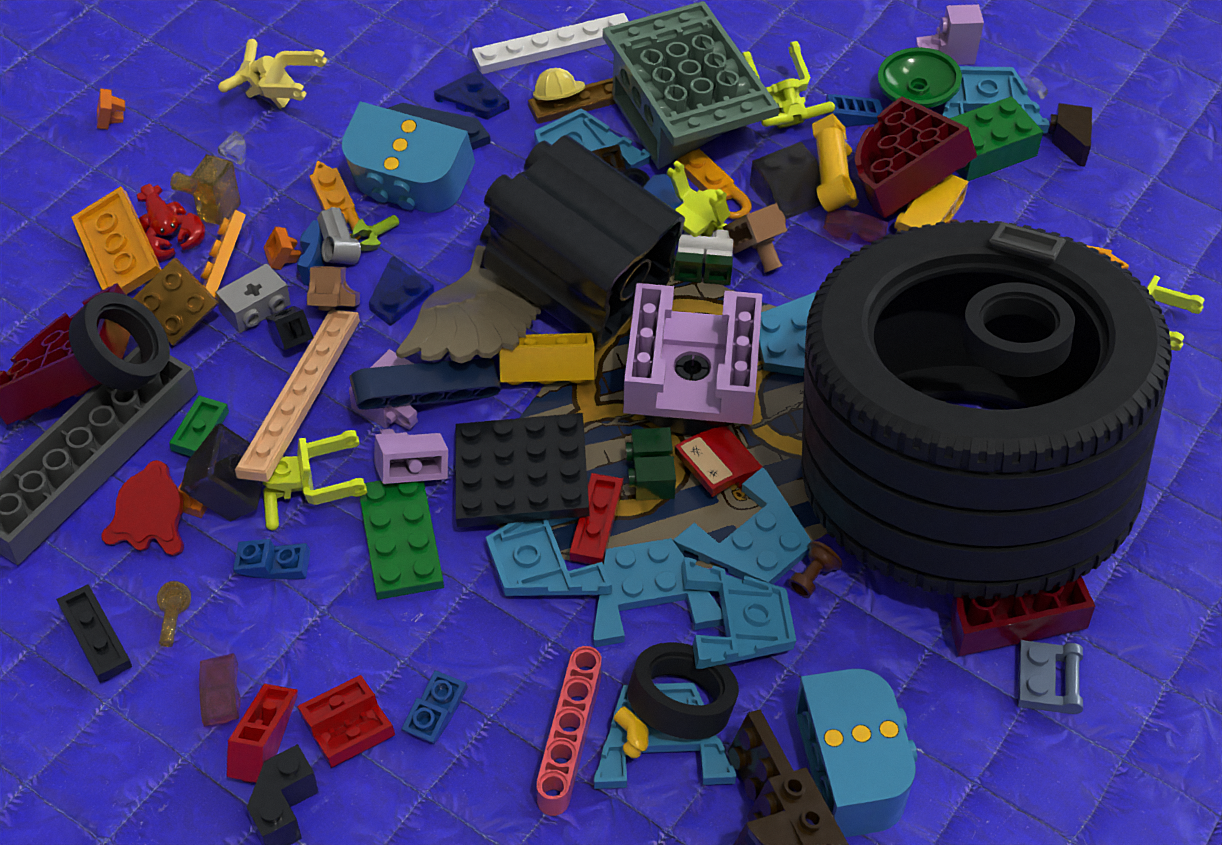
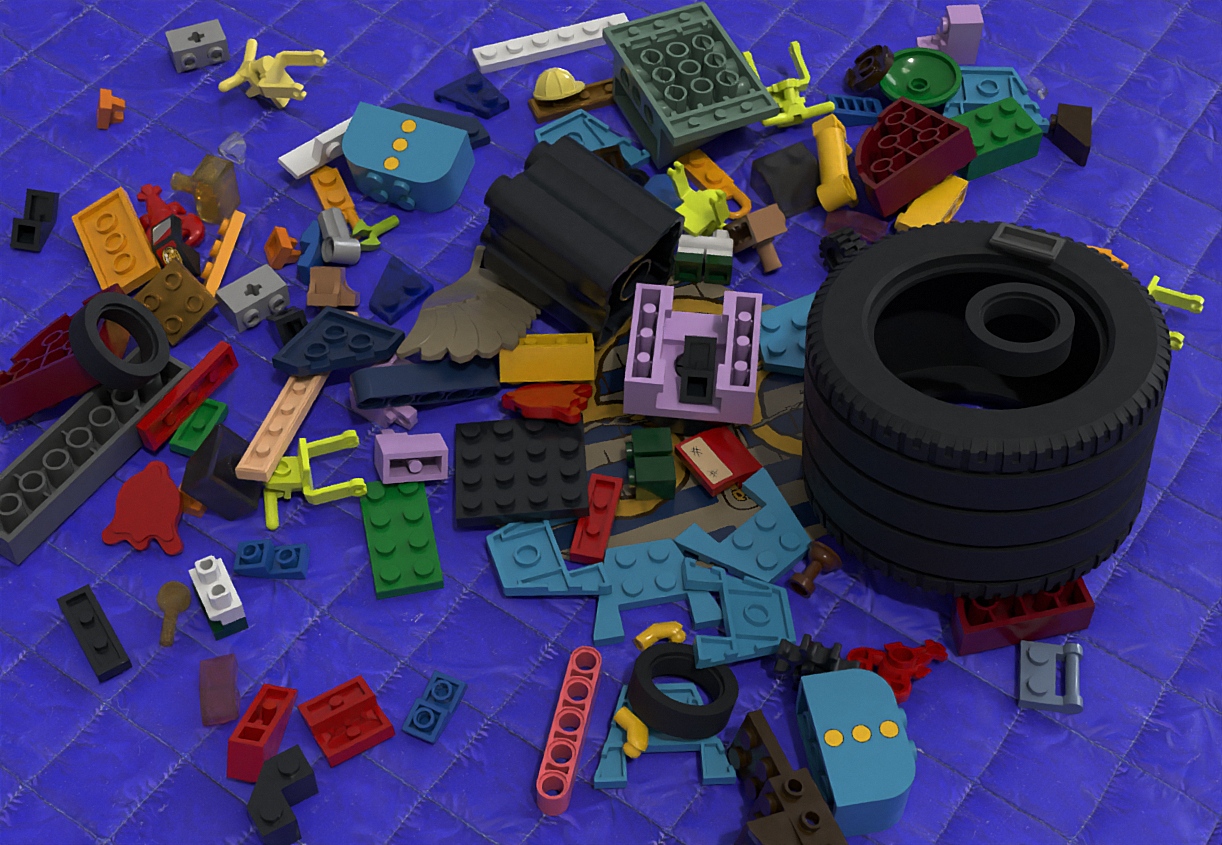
(38, 220): none -> black slope
(168, 244): none -> slope
(187, 395): none -> red plate
(197, 45): none -> light grey brick
(218, 597): none -> white hips
(315, 152): none -> white bracket
(337, 342): none -> dark blue plate
(549, 401): none -> red tile
(658, 631): none -> yellow arm
(698, 369): none -> black slope
(809, 659): none -> black gear
(839, 246): none -> black tyre
(869, 68): none -> dark brown tile
(899, 664): none -> red animal

